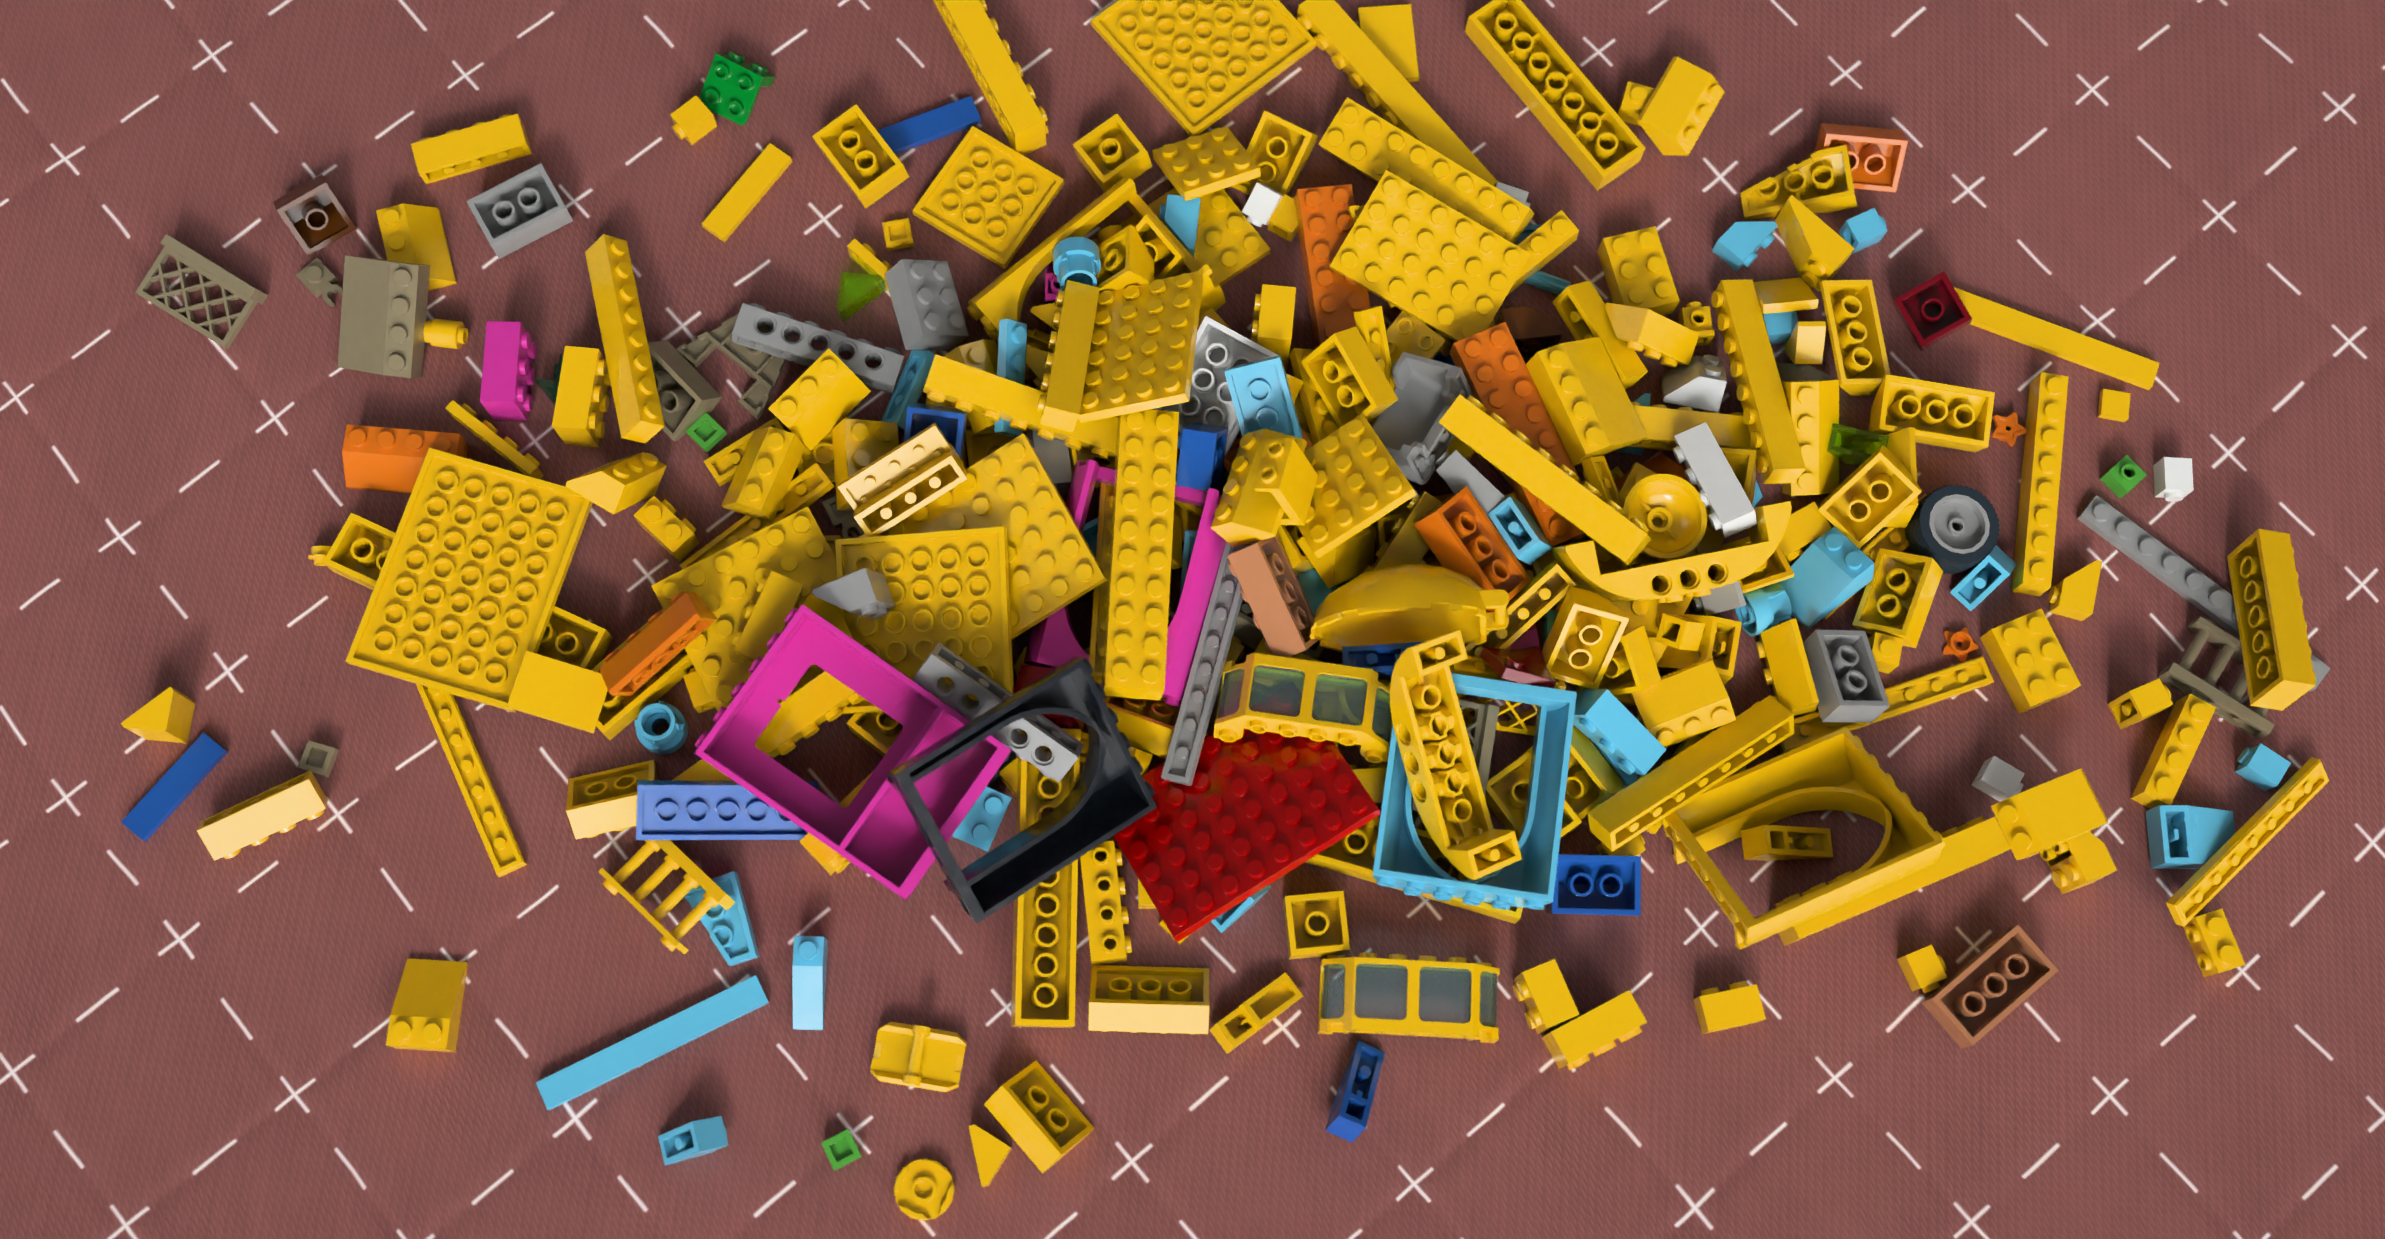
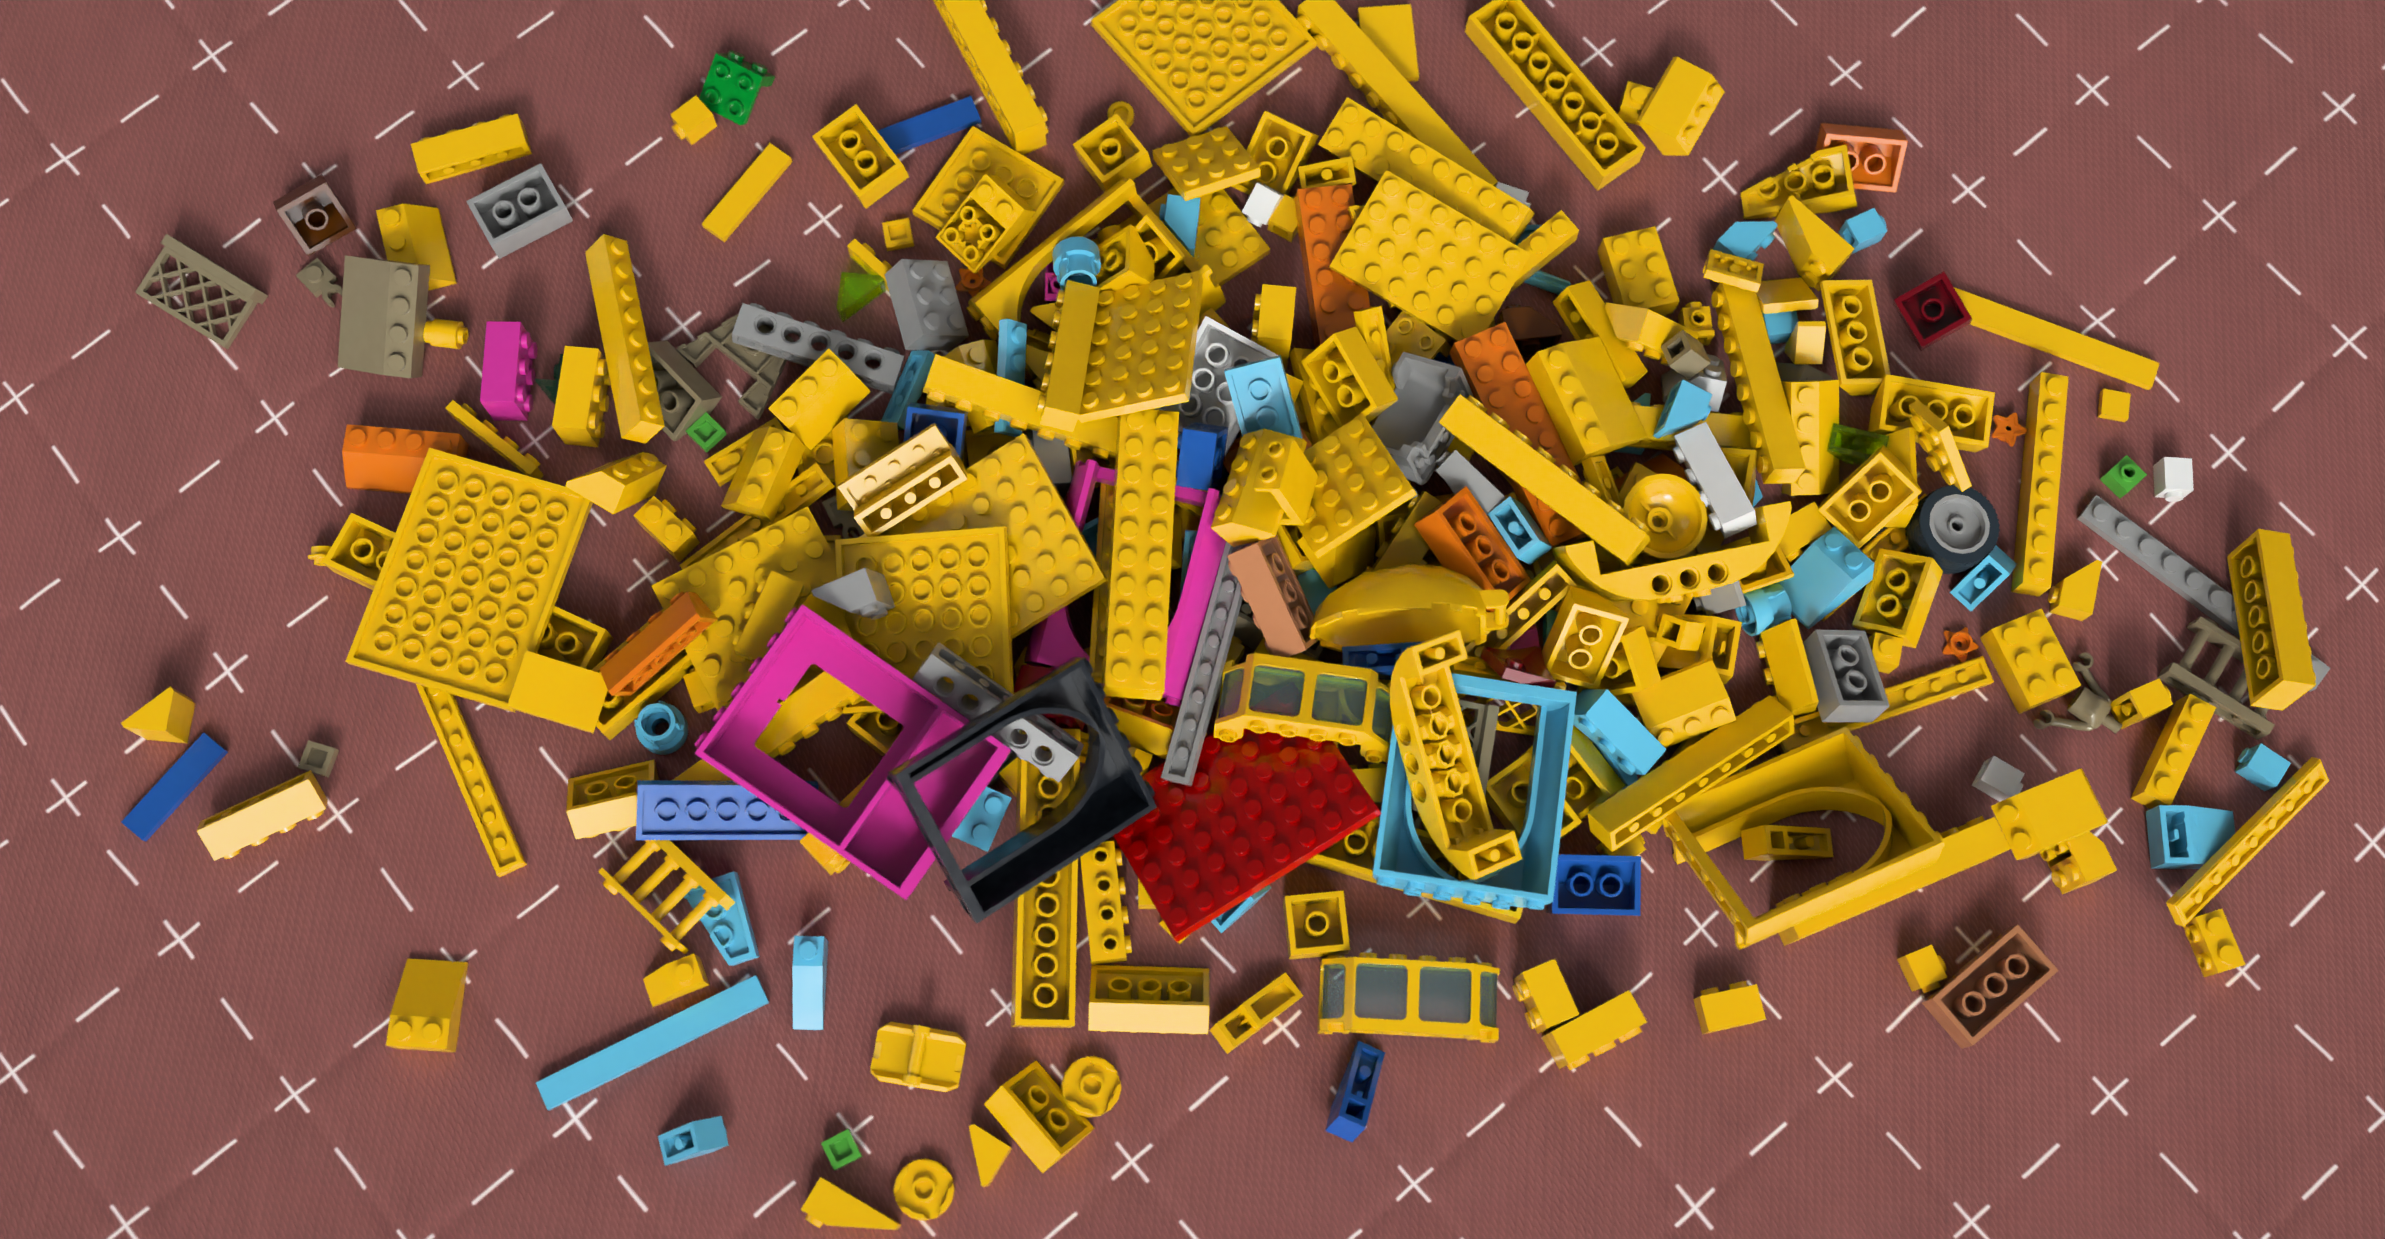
(676, 979): none -> yellow slope
(838, 1208): none -> yellow slope
(965, 285): none -> orange plate
(985, 222): none -> yellow slope
(1091, 1086): none -> yellow tile
(1124, 110): none -> yellow tile
(1328, 173): none -> yellow slope
(1683, 409): none -> medium azure slope
(1685, 354): none -> dark tan brick
(1733, 270): none -> yellow bracket
(1939, 445): none -> yellow plate
(2088, 706): none -> dark tan piece

